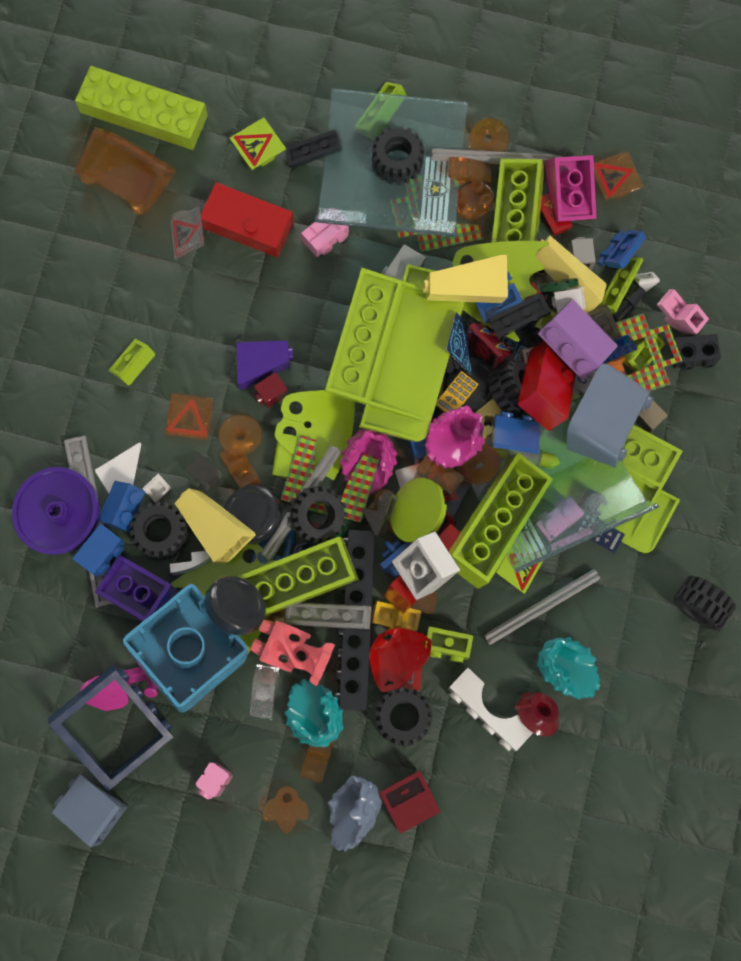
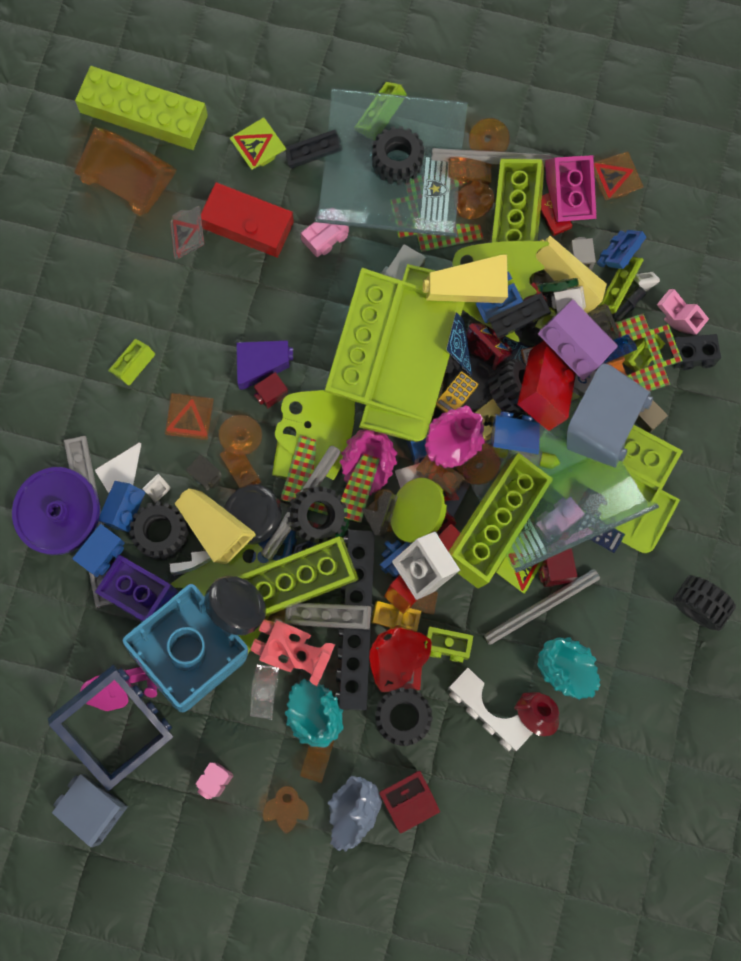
(558, 569): none -> dark red slope

